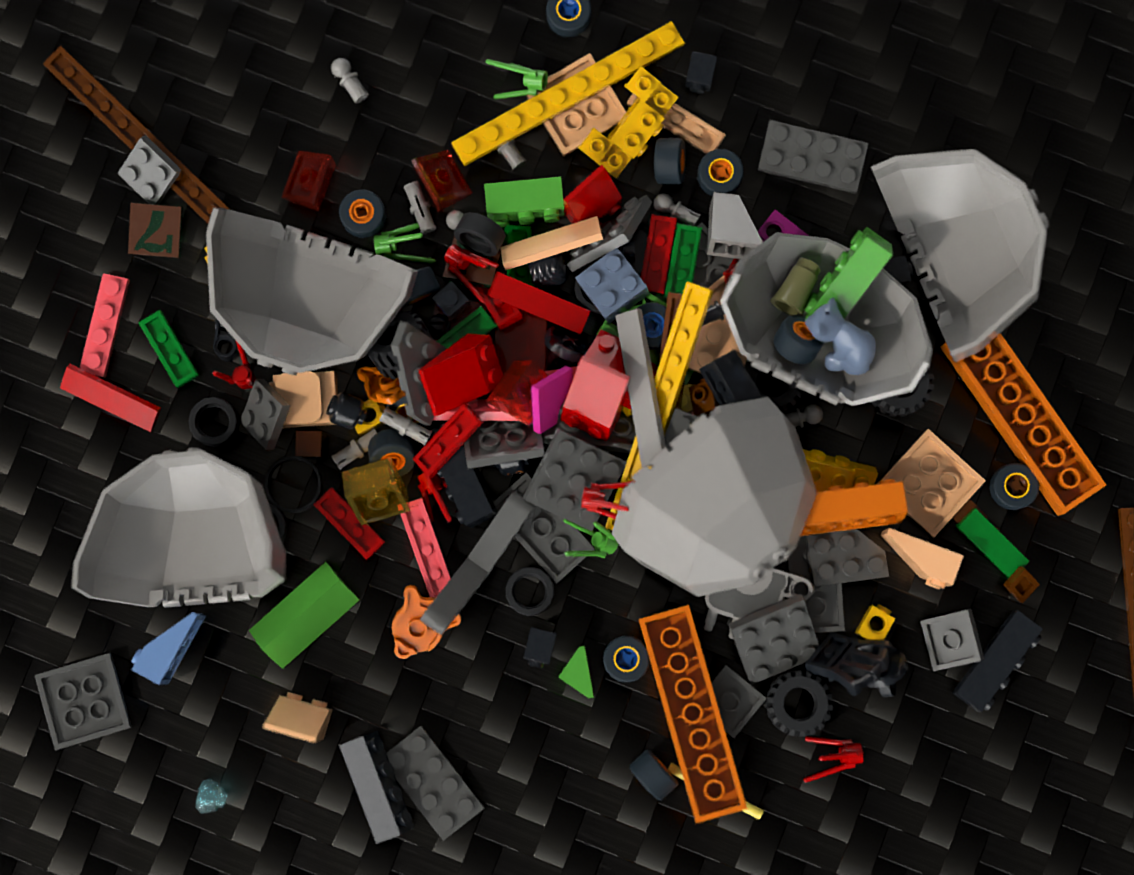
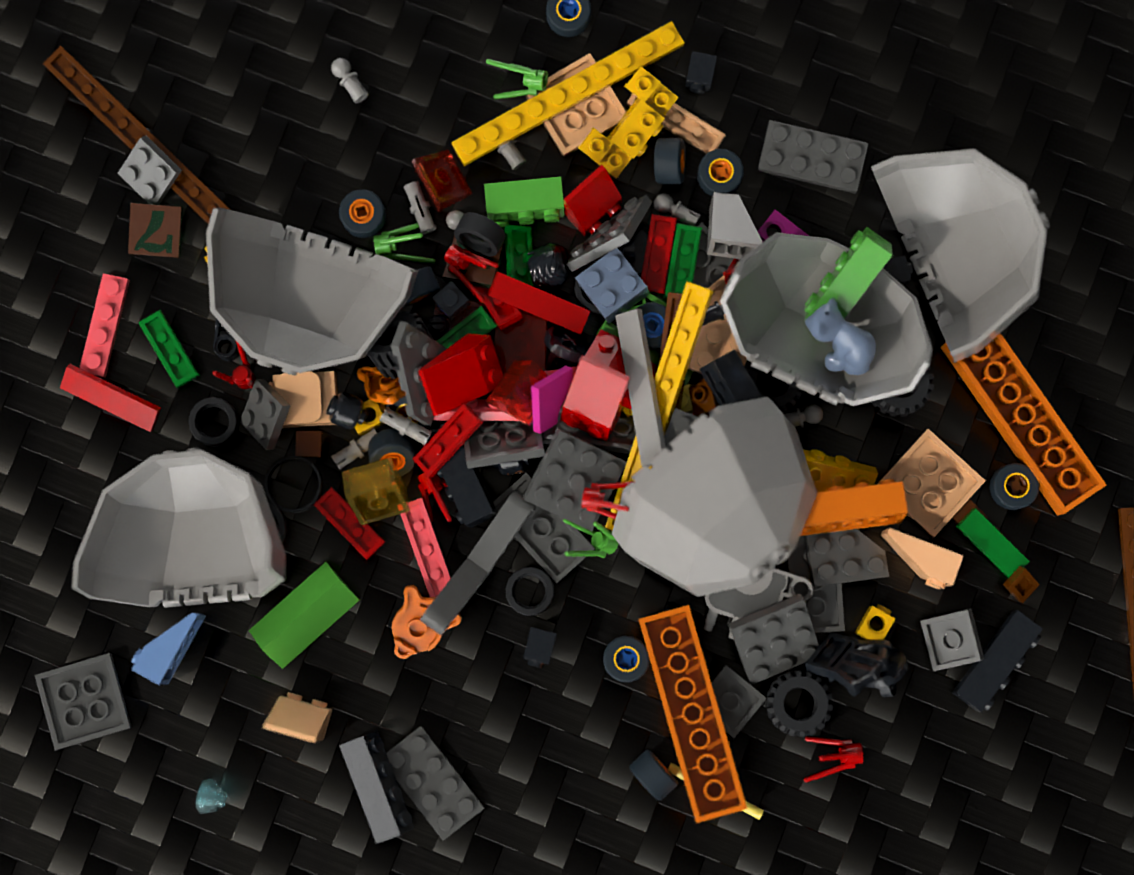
(309, 179): clear red slope -> none
(551, 243): light nougat tile -> none
(577, 673): bright green slope -> none
(795, 341): black wheel -> none
(796, 288): olive plant -> none

